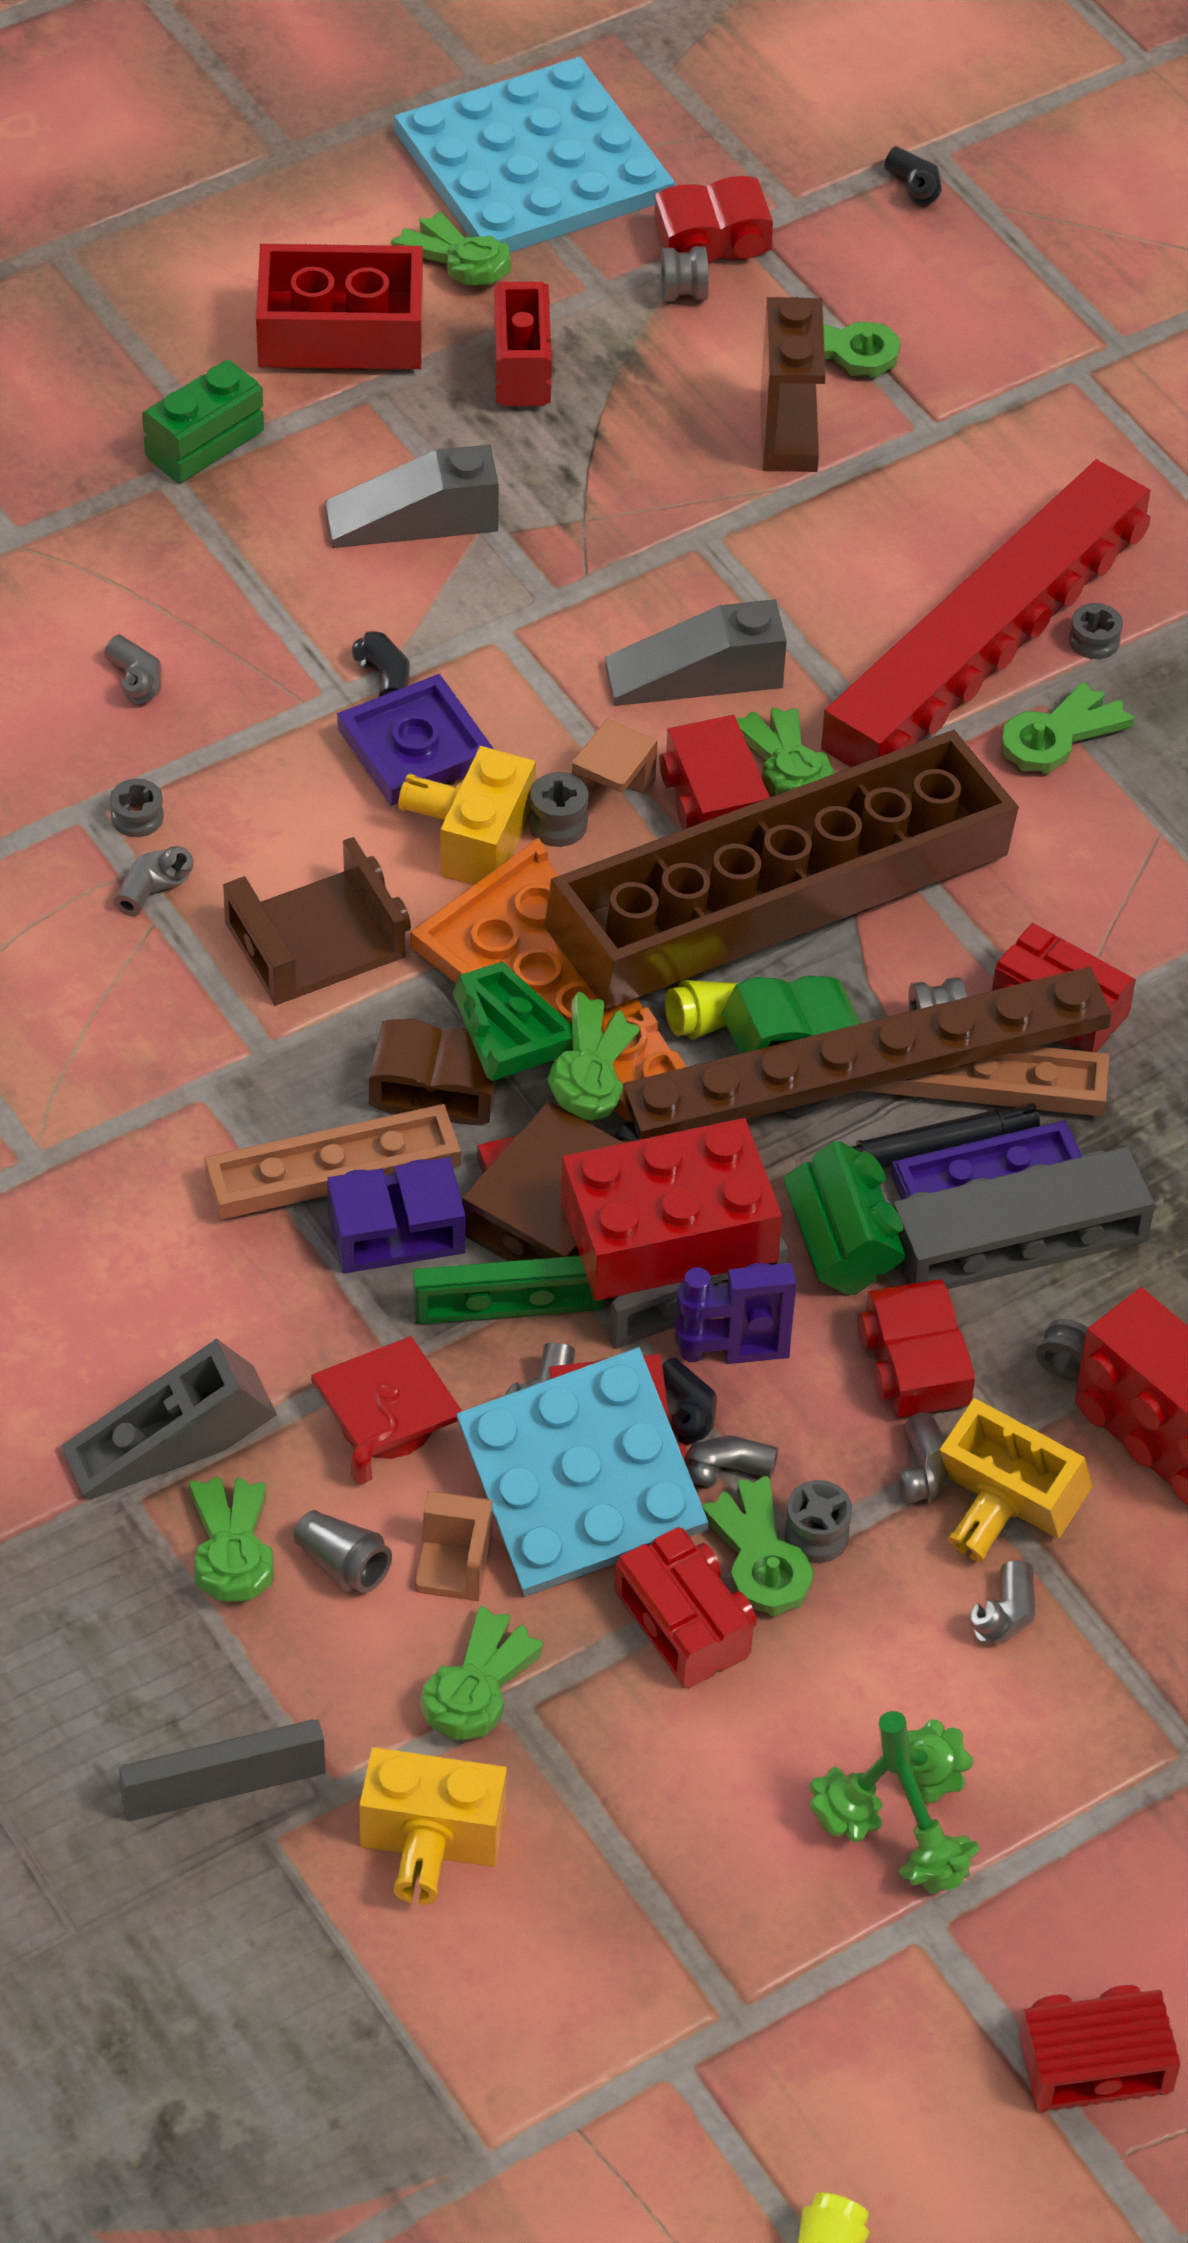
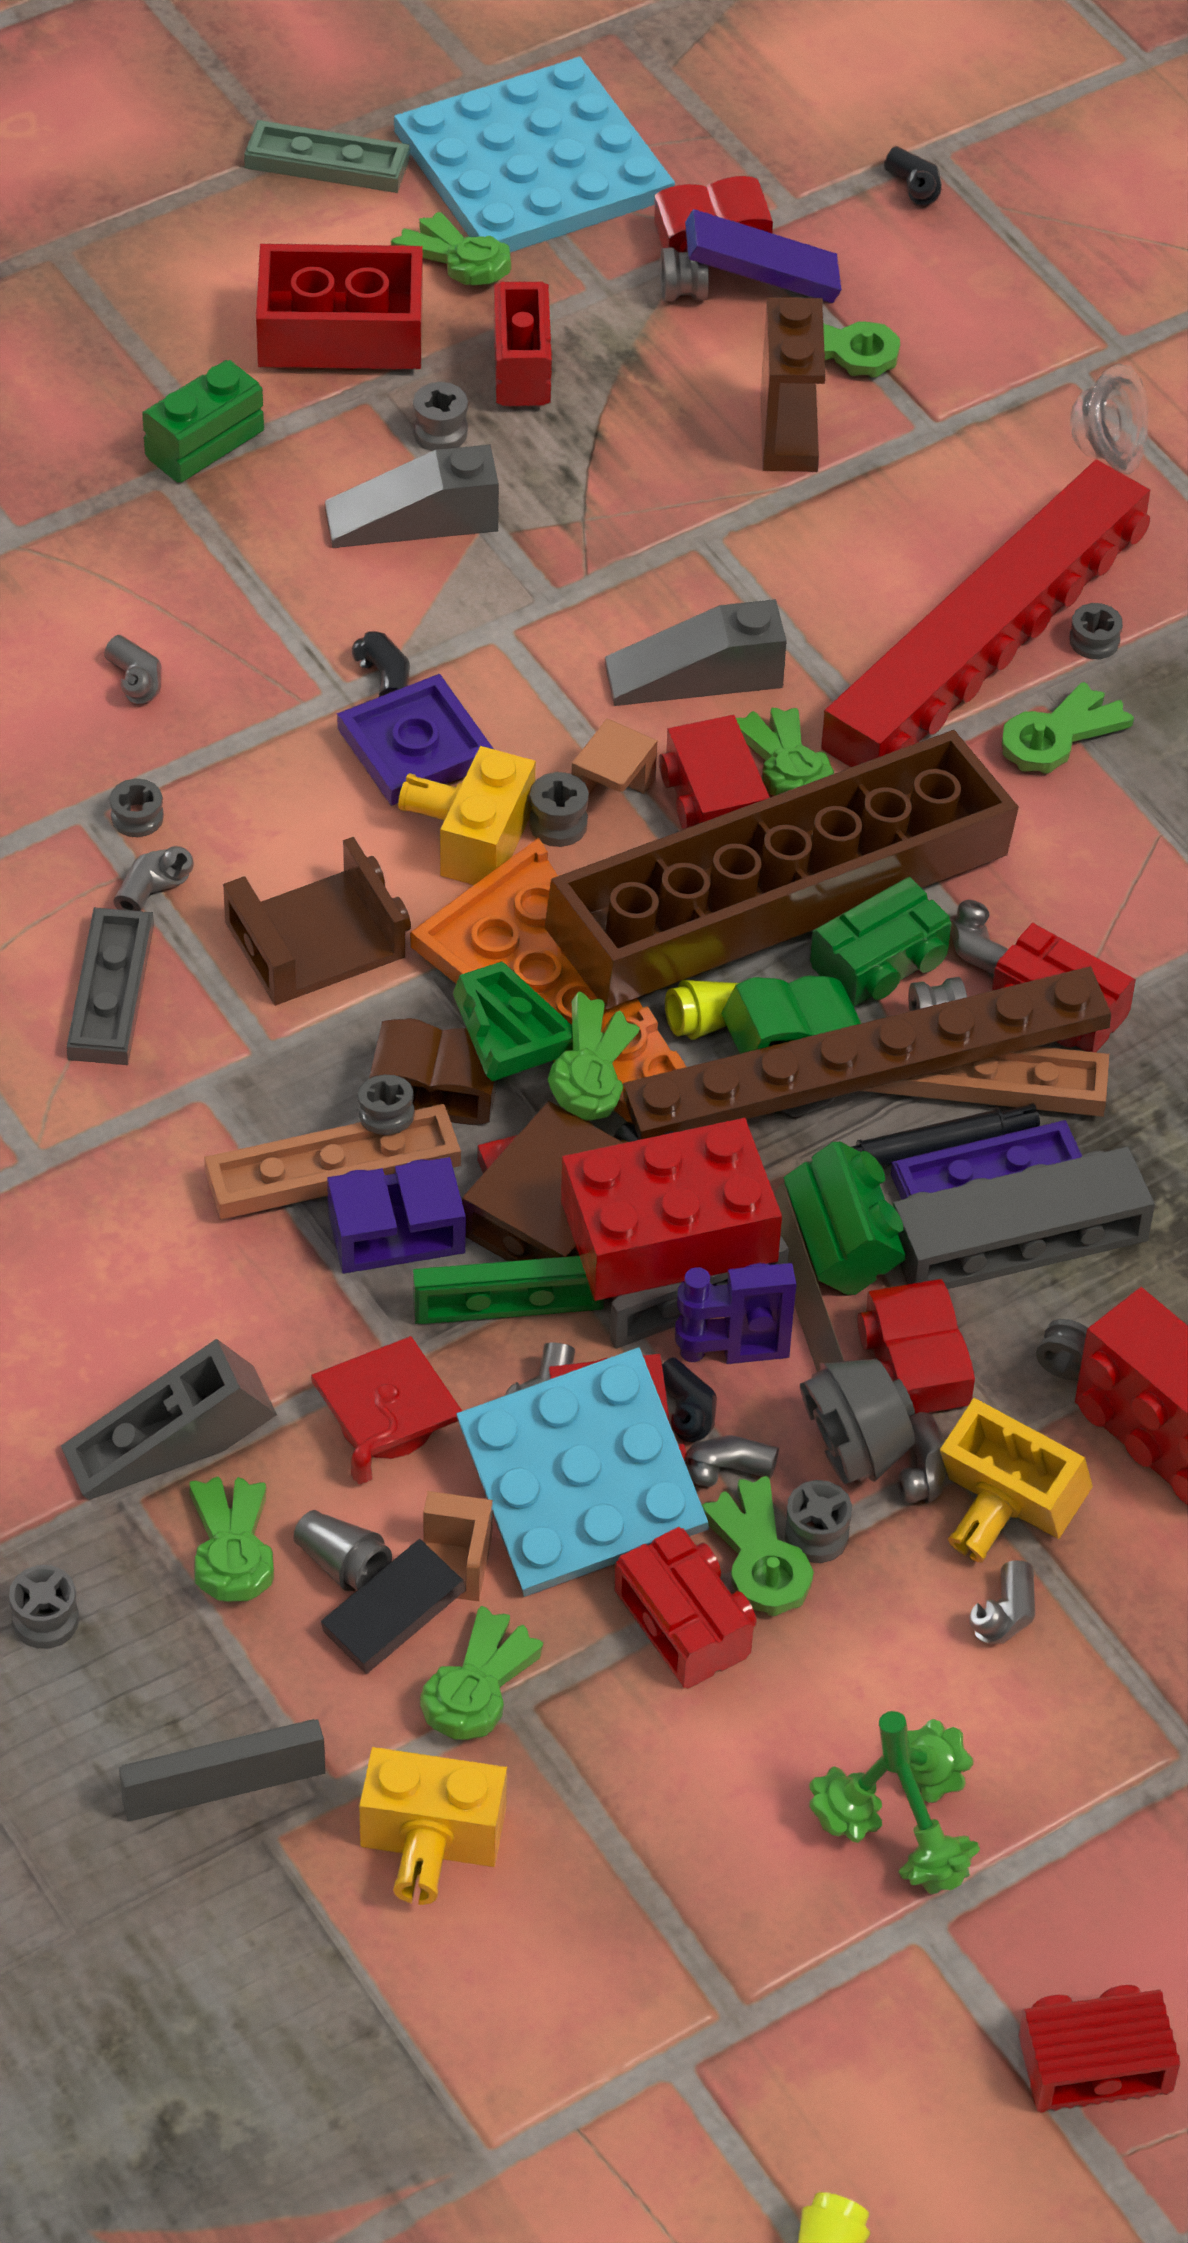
(44, 1589): none -> flat silver wheel
(110, 986): none -> dark grey tile
(327, 156): none -> sand green tile
(386, 1104): none -> dark grey bush
(393, 1606): none -> black tile
(440, 416): none -> flat silver wheel
(762, 256): none -> dark purple tile
(808, 1298): none -> dark tan sticker
(860, 1417): none -> dark grey cone
(882, 941): none -> green brick
(972, 936): none -> flat silver arm
(1112, 419): none -> clear hat

